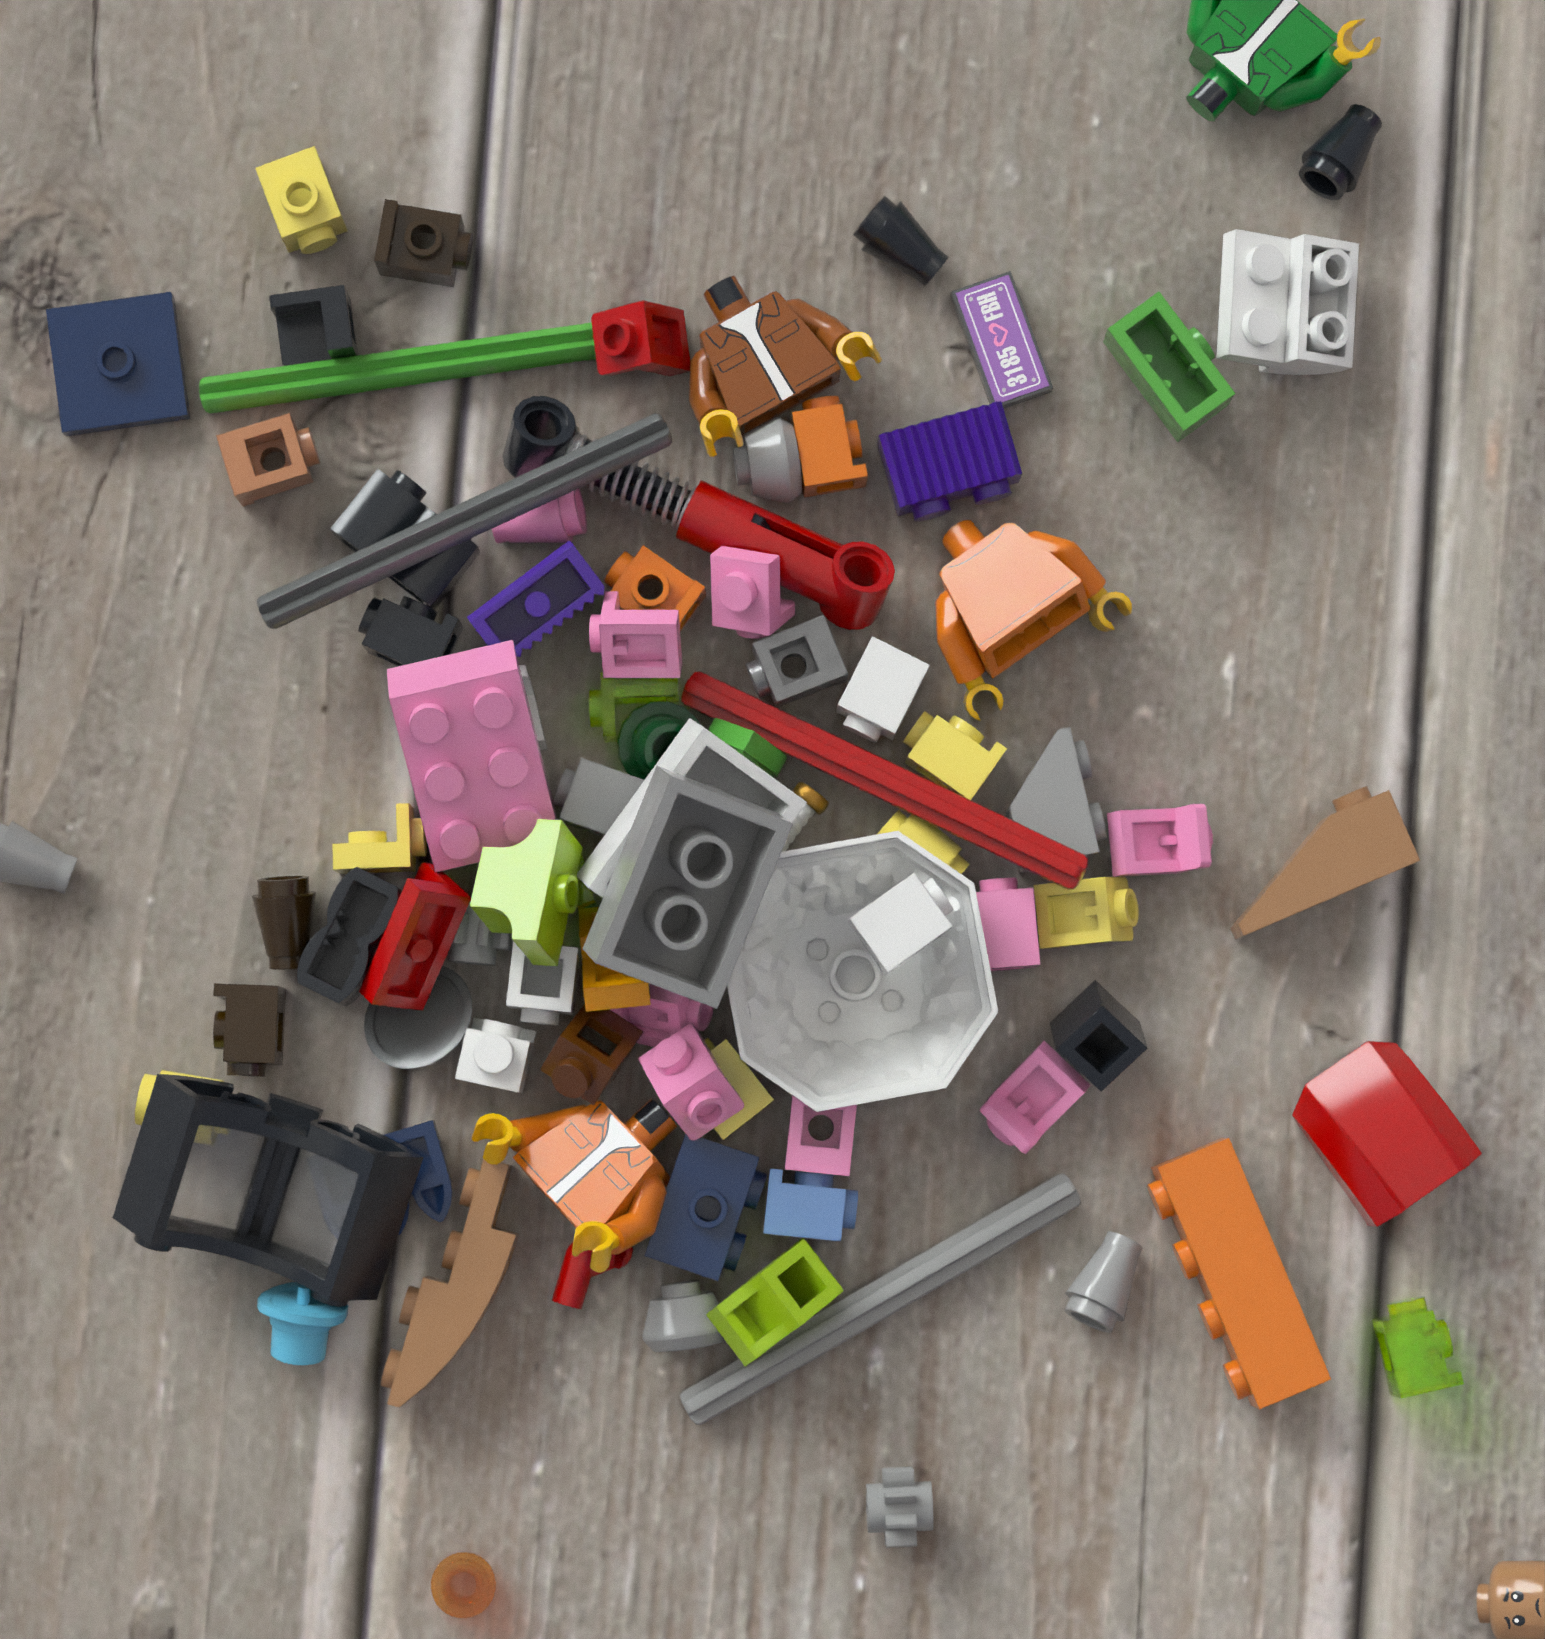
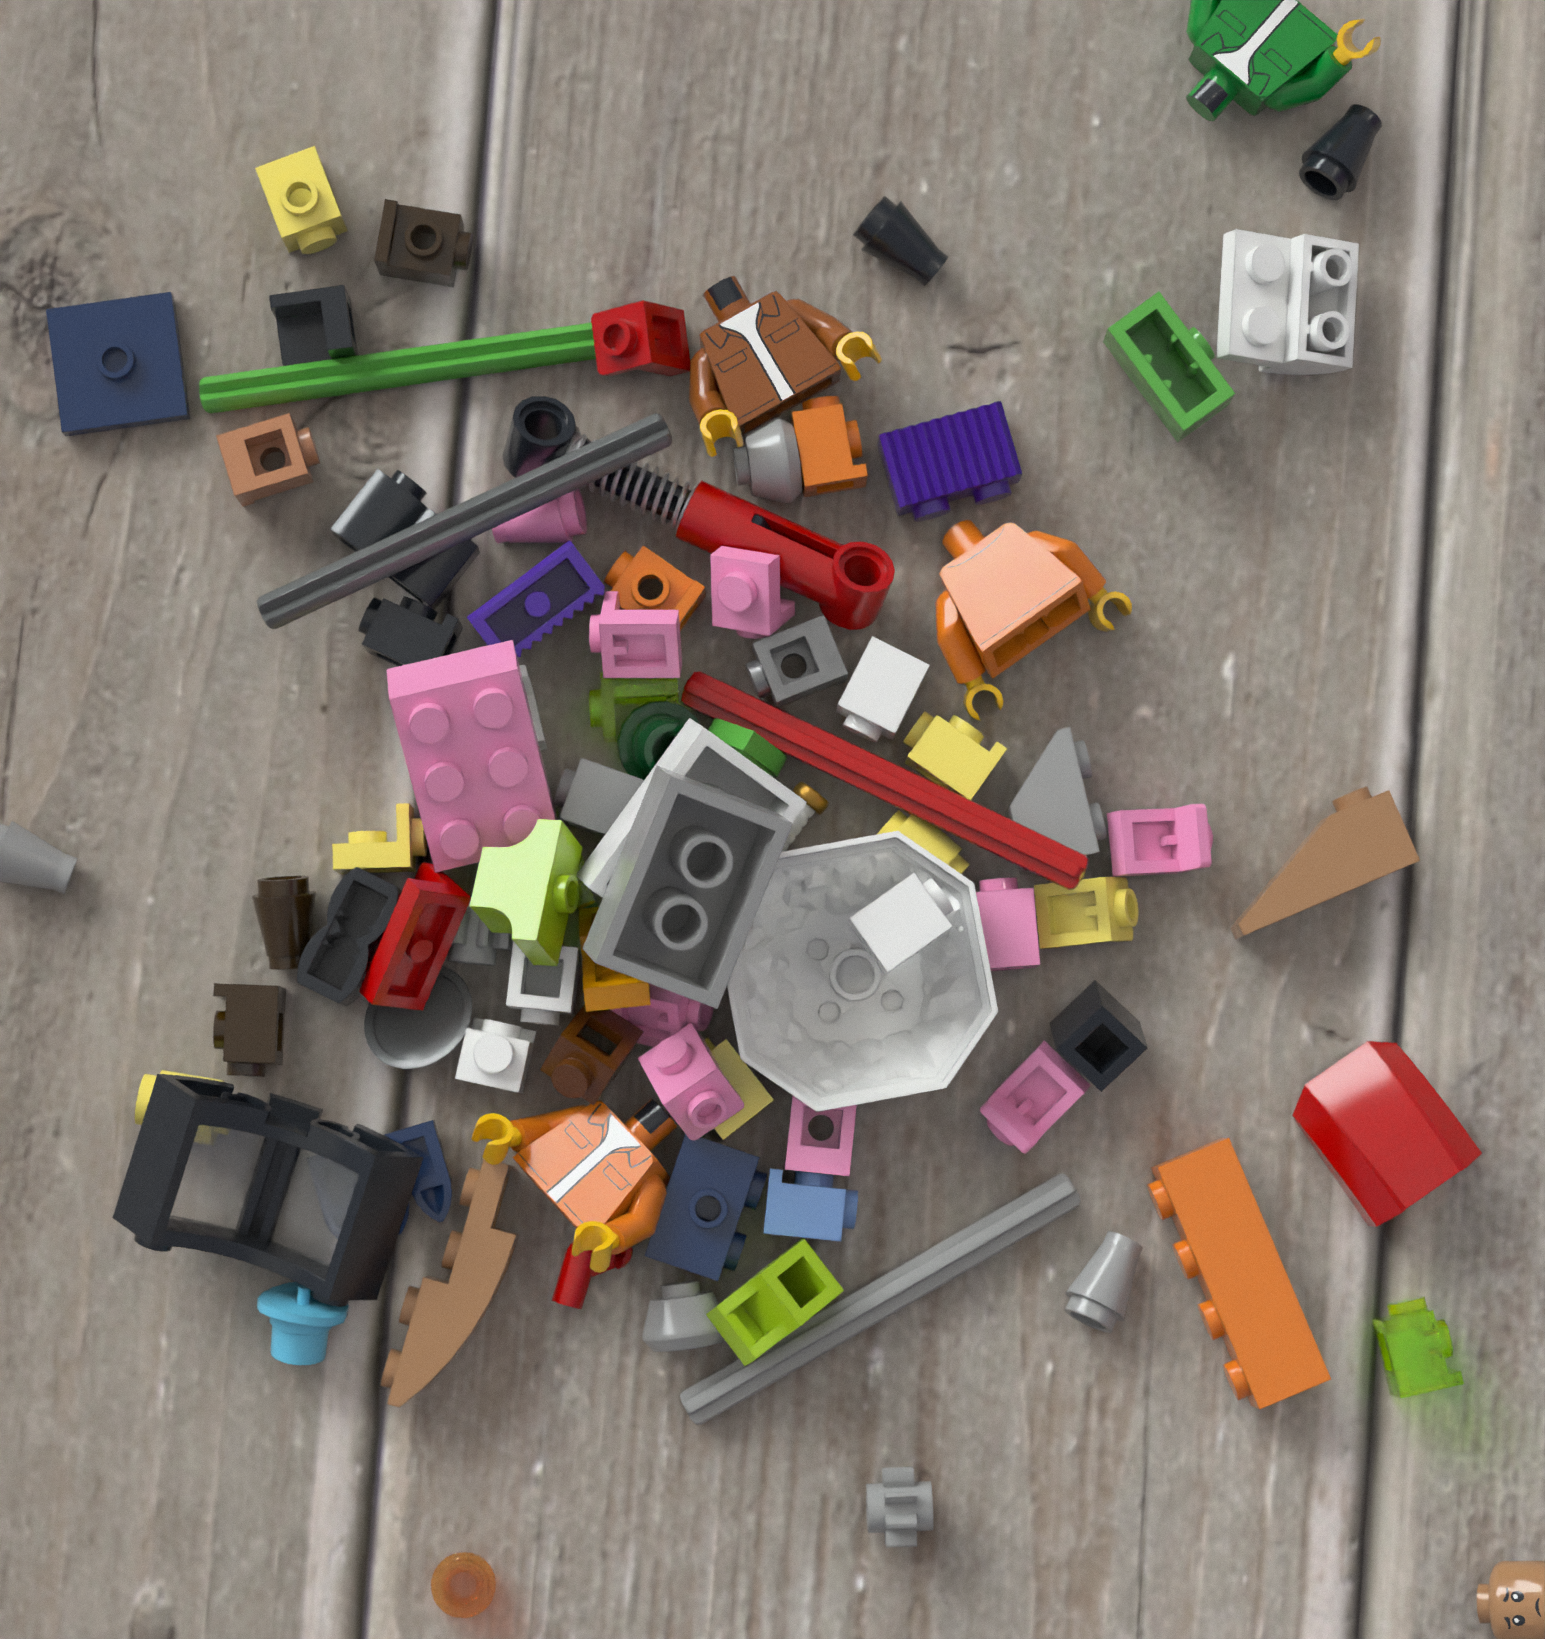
(1001, 340): medium lavender tile -> none

